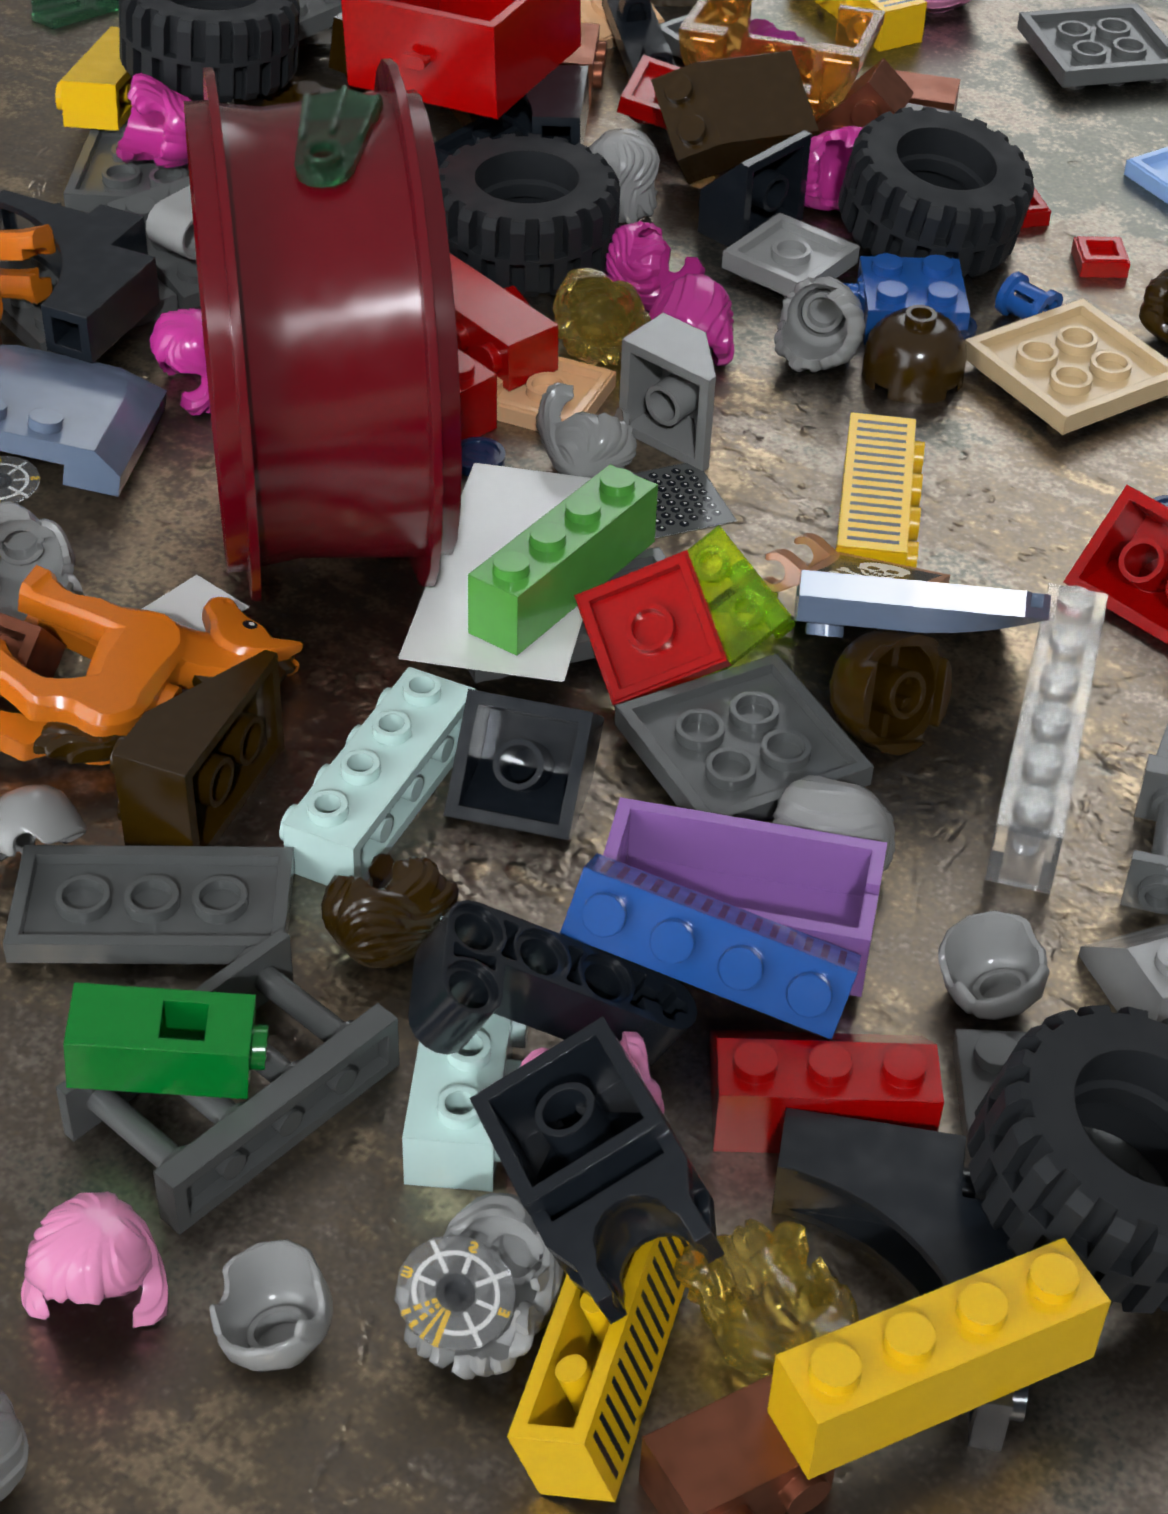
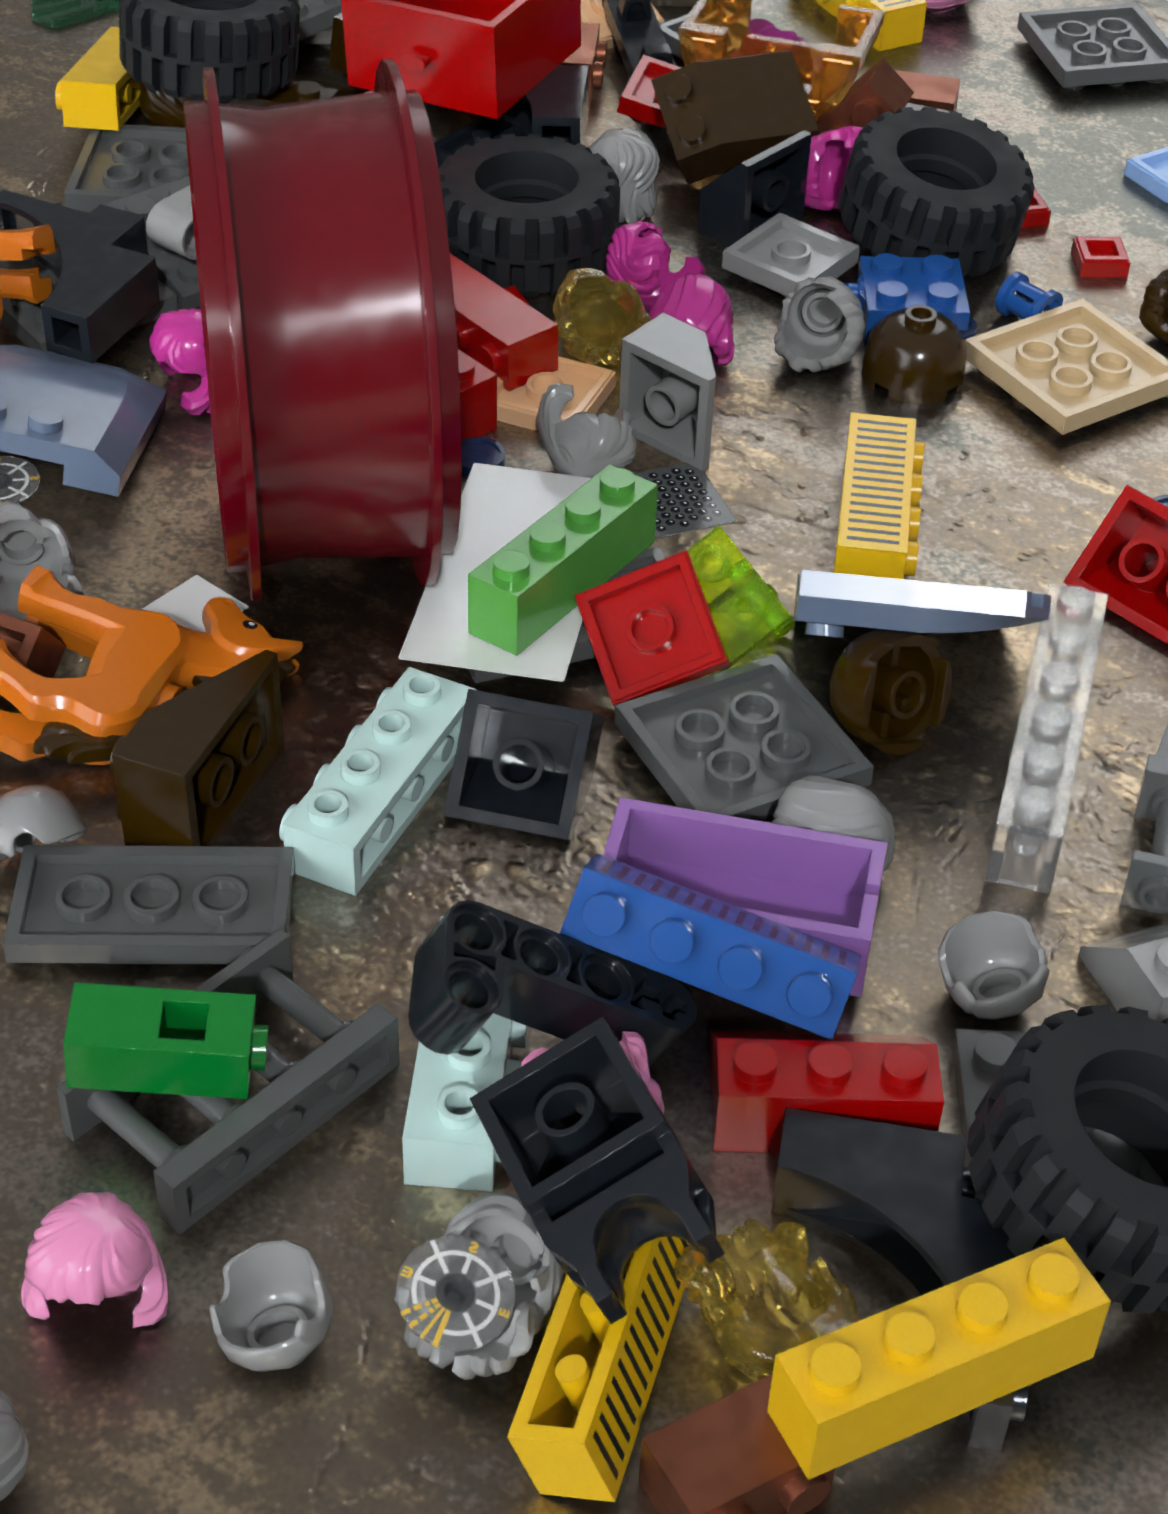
(155, 124): dark pink hair -> none
(334, 135): clear green piece -> none
(392, 915): dark brown hair -> none
(829, 560): nougat flag -> none

